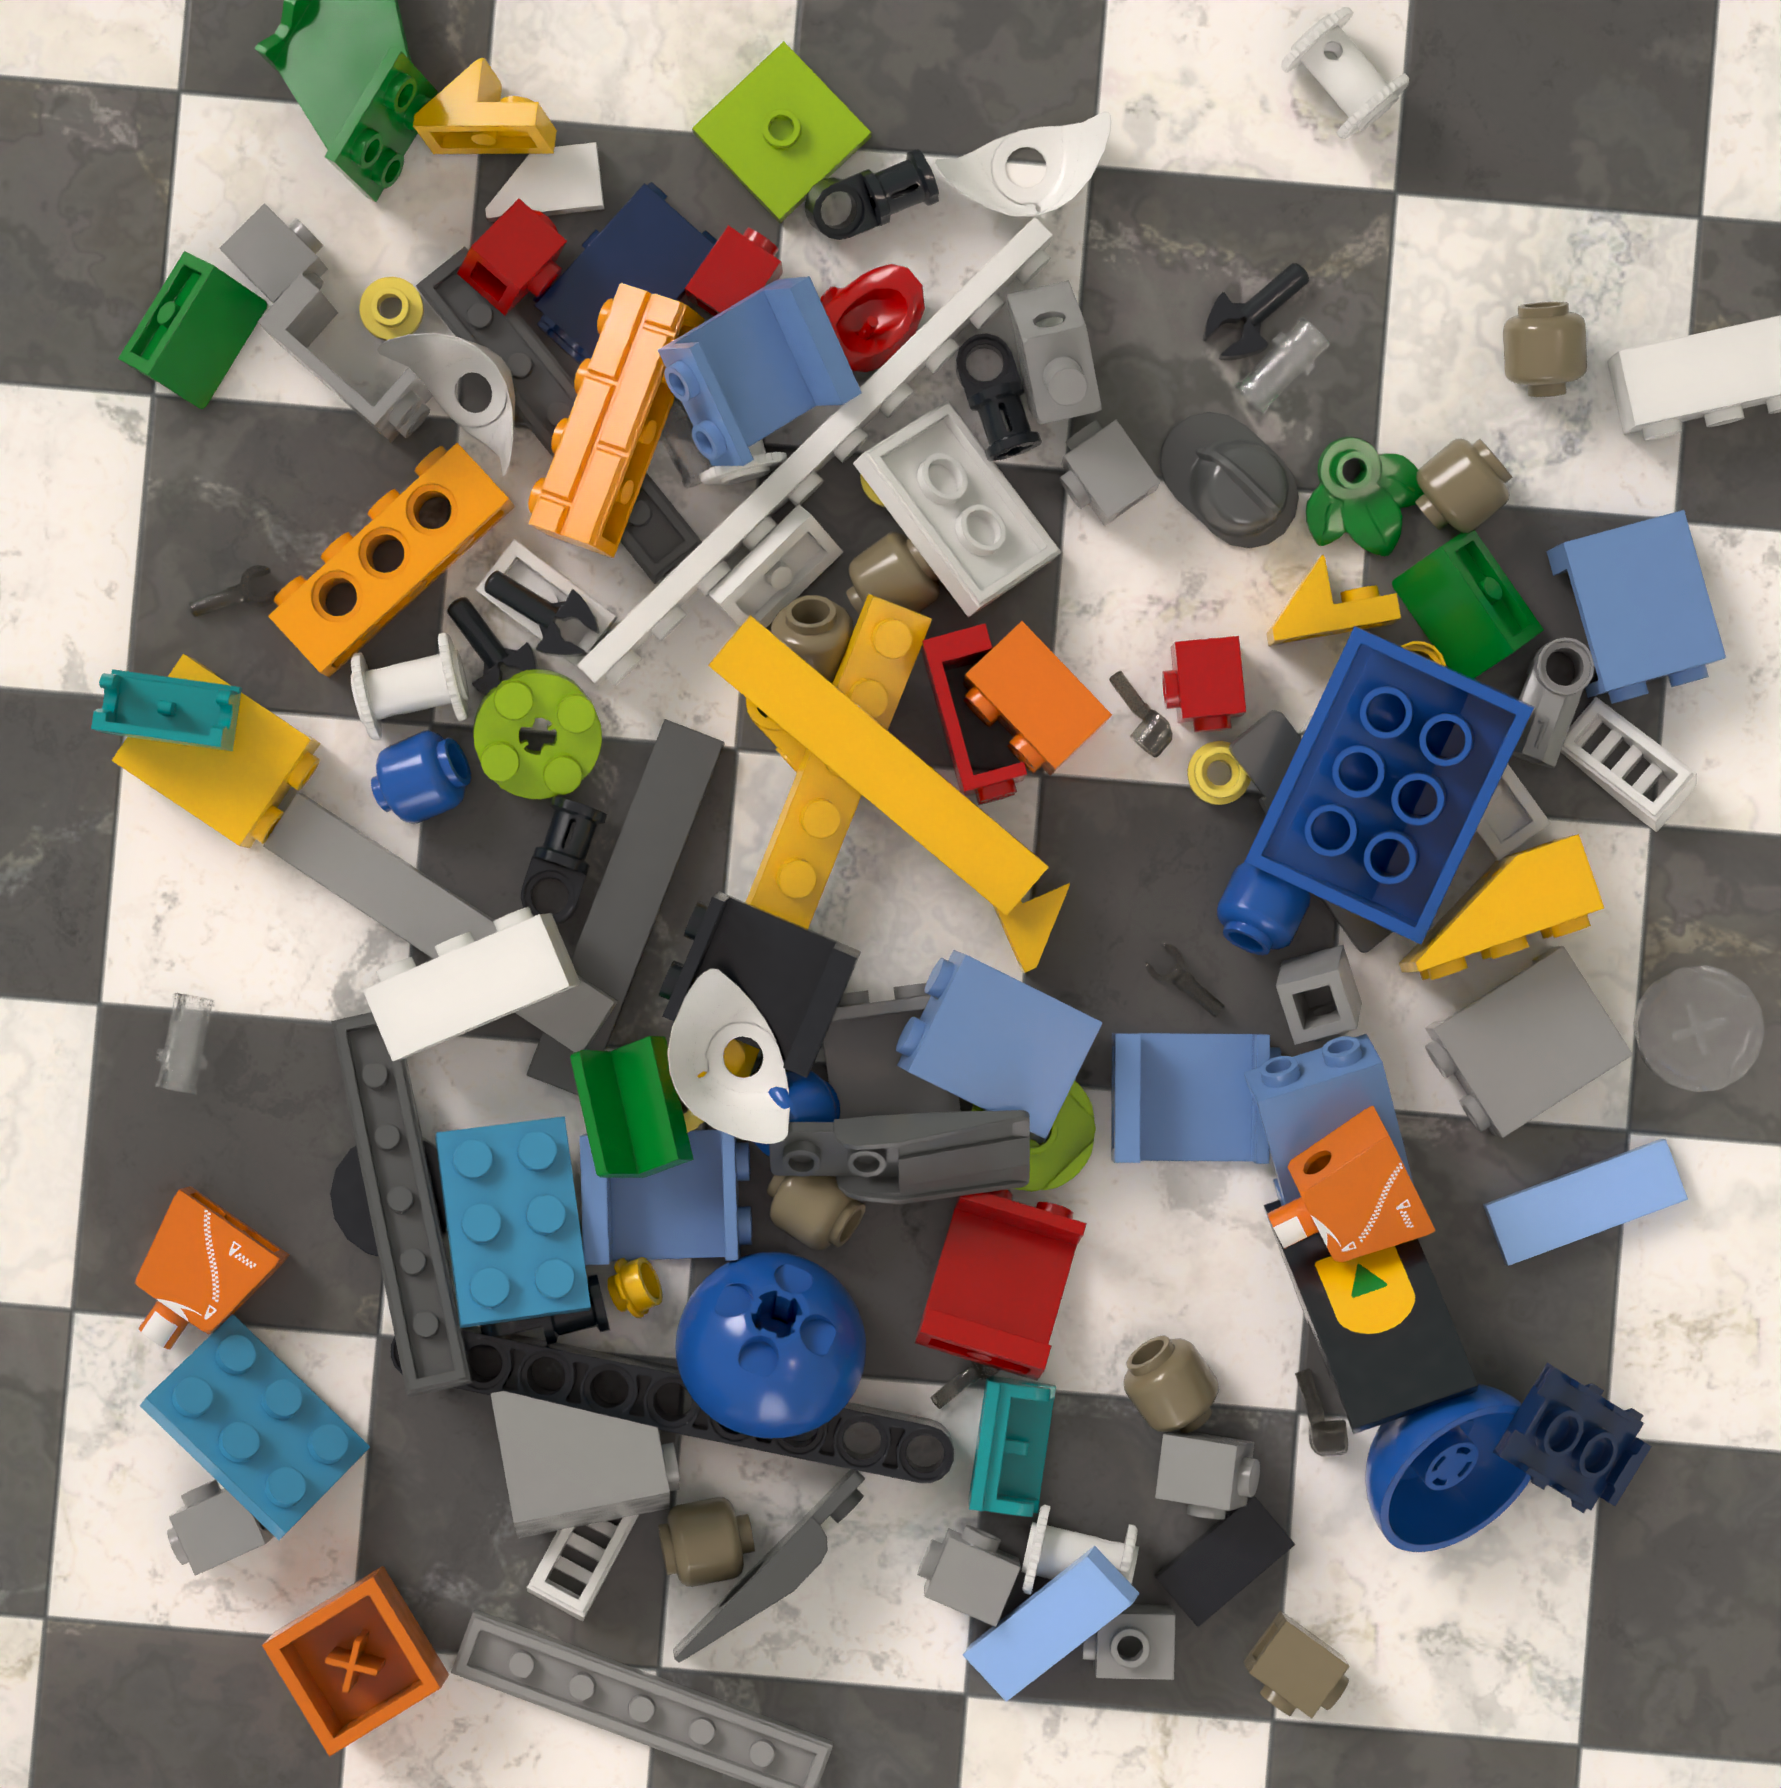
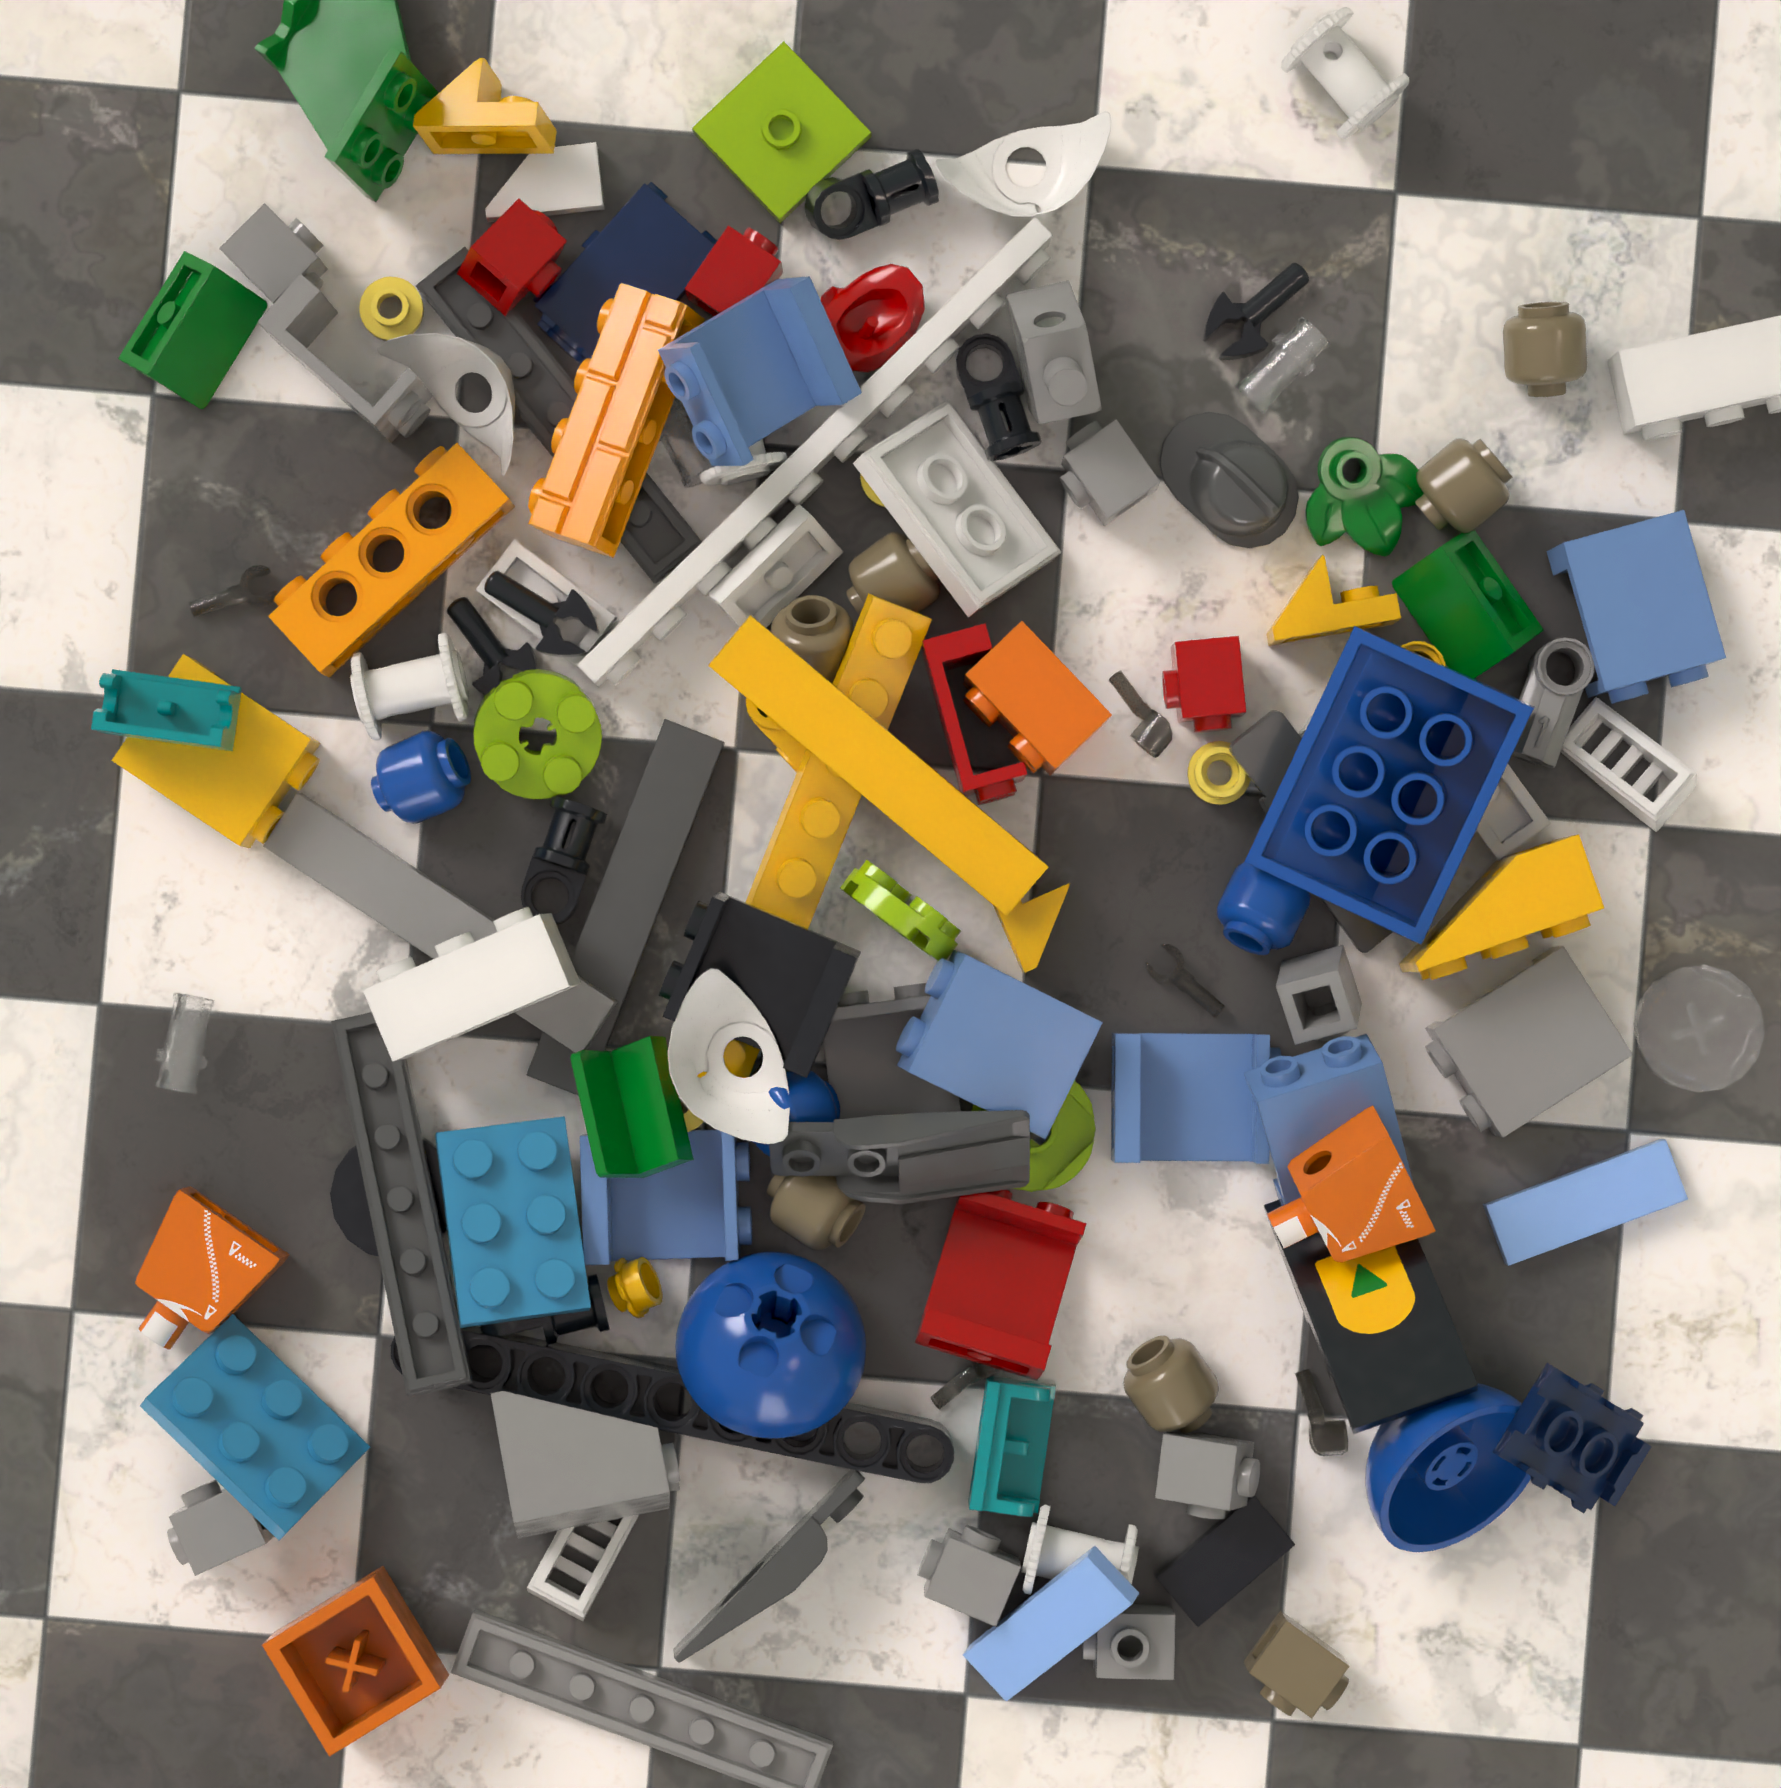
(705, 1541): dark tan head -> none
(888, 901): none -> lime plate

